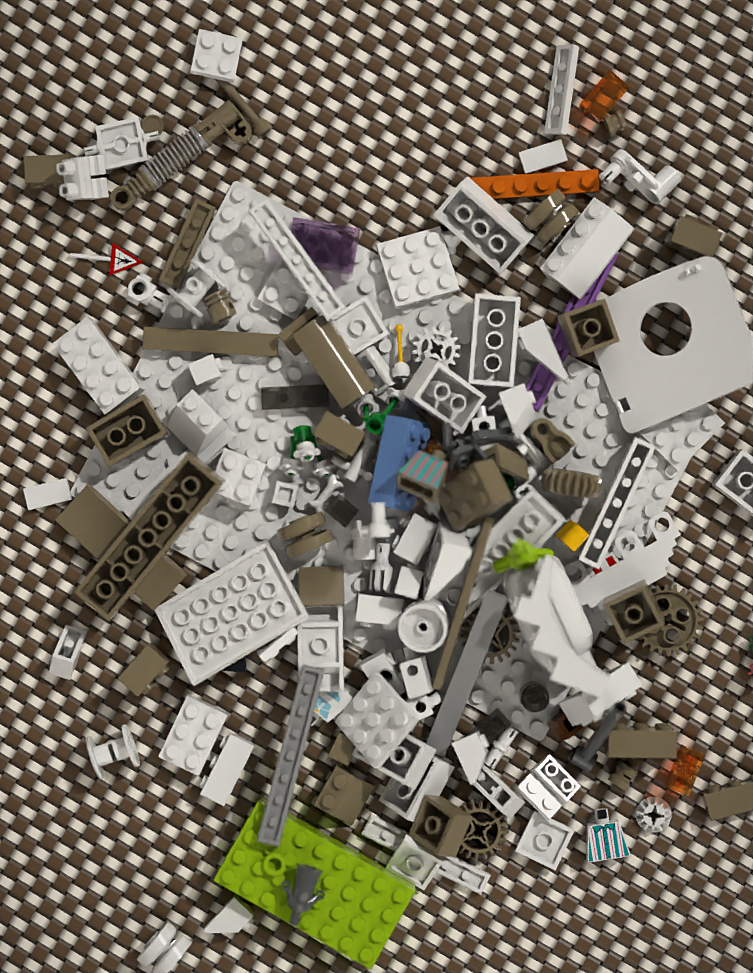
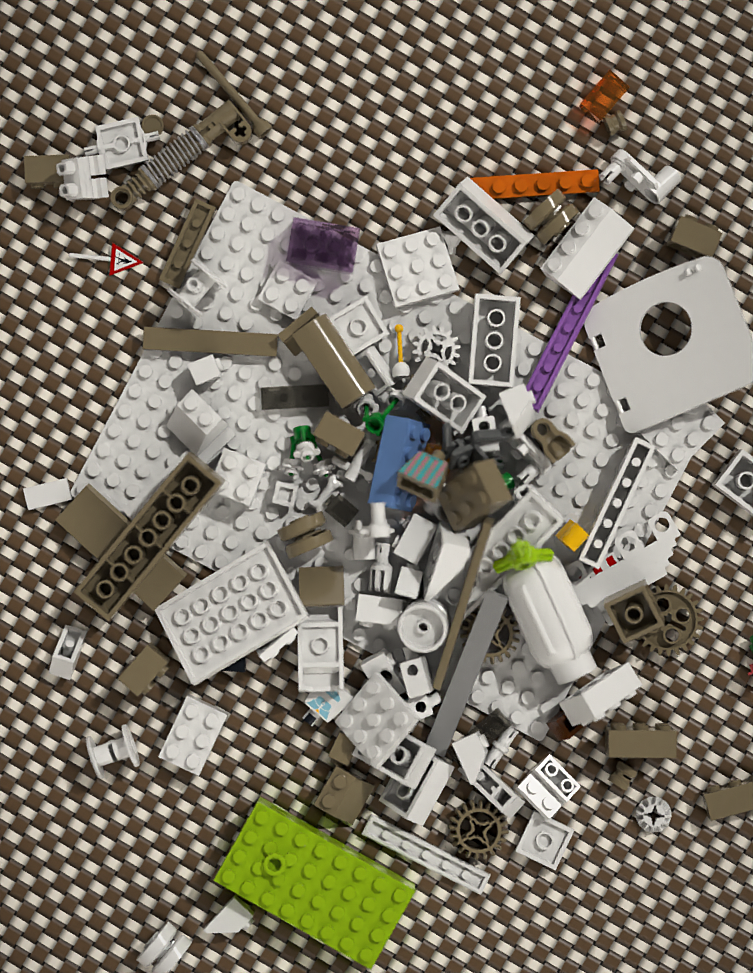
(98, 366): white brick -> none
(127, 430): dark tan brick -> none
(149, 294): white connector -> none
(216, 55): white plate -> none
(219, 306): dark tan piece -> none
(226, 768): white brick -> none
(290, 755): light grey tile -> none
(296, 259): white tile -> none
(301, 897): dark grey piece -> none
(414, 862): white plate -> none
(440, 826): dark tan brick -> none
(508, 461): dark tan panel -> none
(534, 696): clear smoke wheel -> none
(540, 346): white slope -> none
(543, 156): white tile -> none
(561, 89): white plate -> none
(568, 666): white arch -> none
(571, 483): dark tan gear -> none
(586, 756): dark grey piece -> none
(588, 328): dark tan brick -> none
(605, 838): torso -> none
(684, 770): clear orange brick -> none

